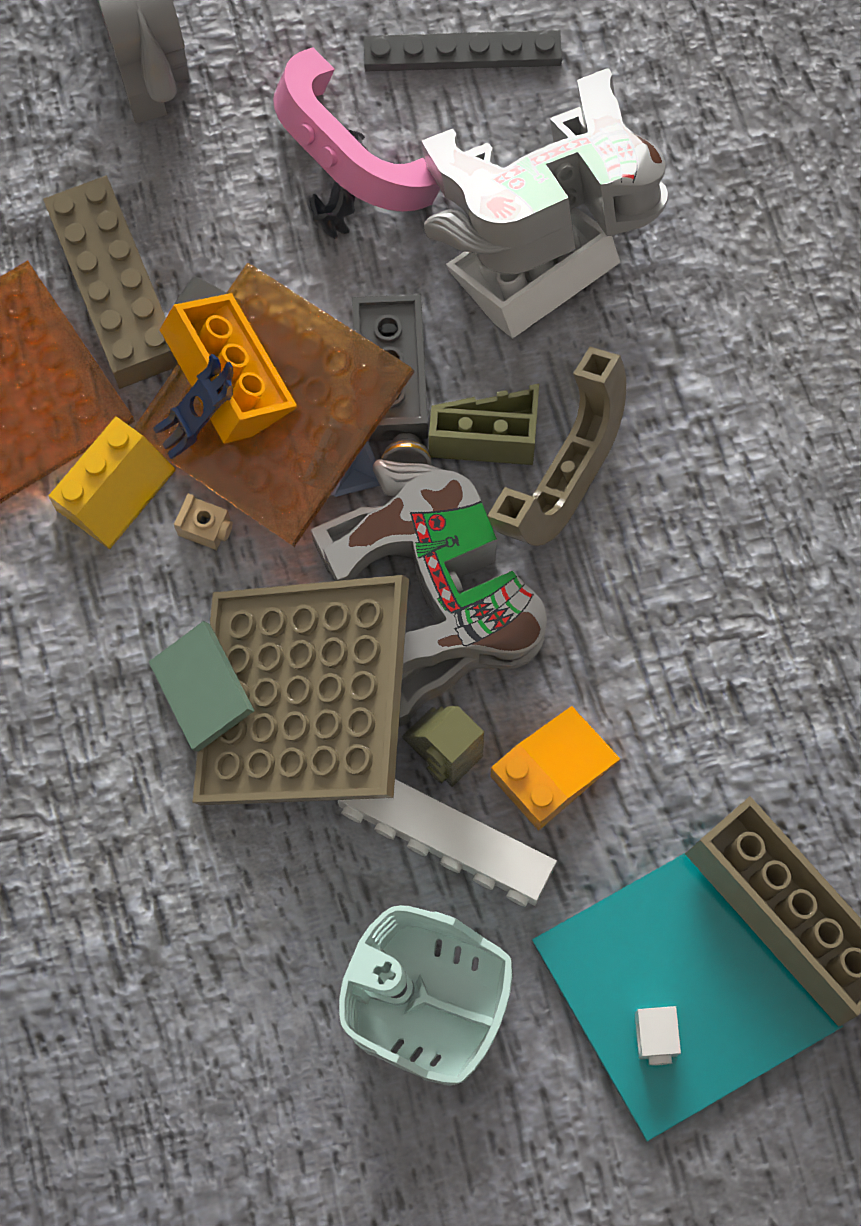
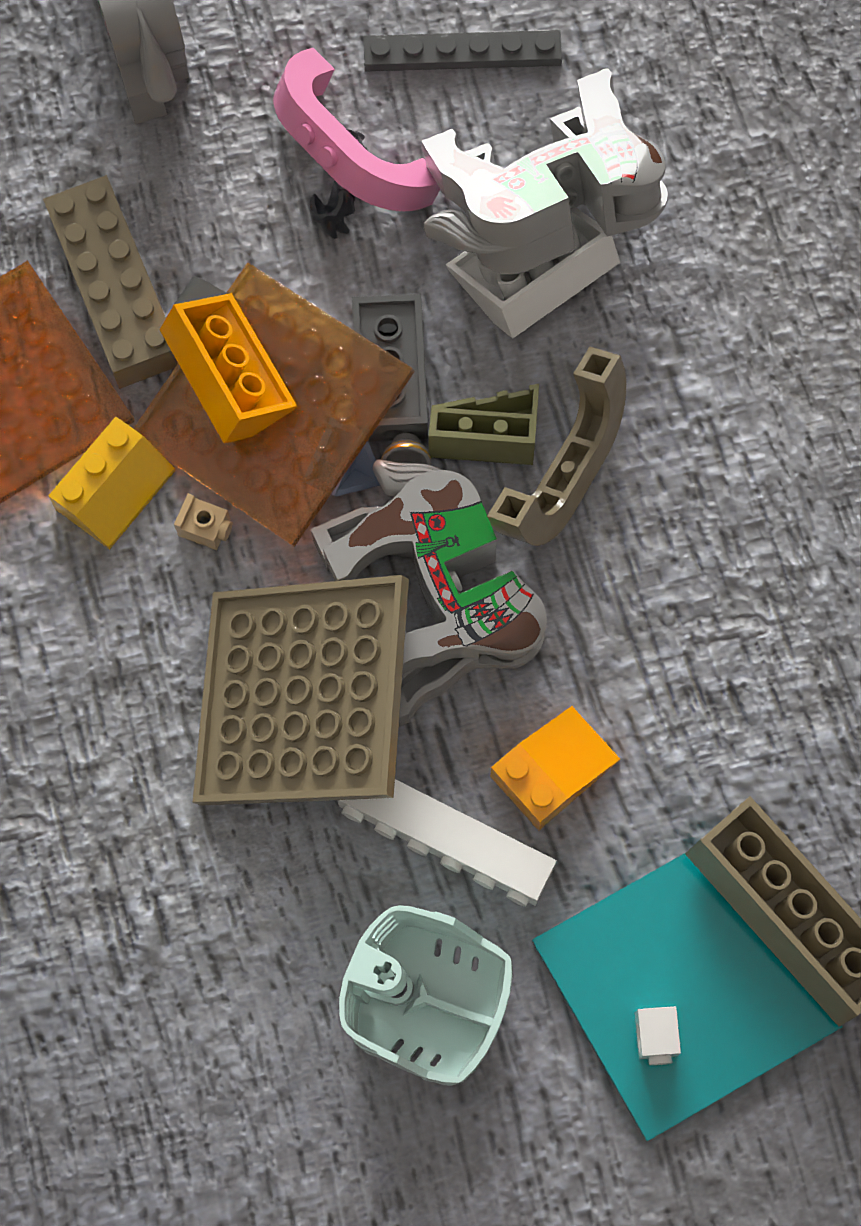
(184, 414): dark blue piece -> none
(201, 686): sand green tile -> none
(447, 742): olive wedge -> none

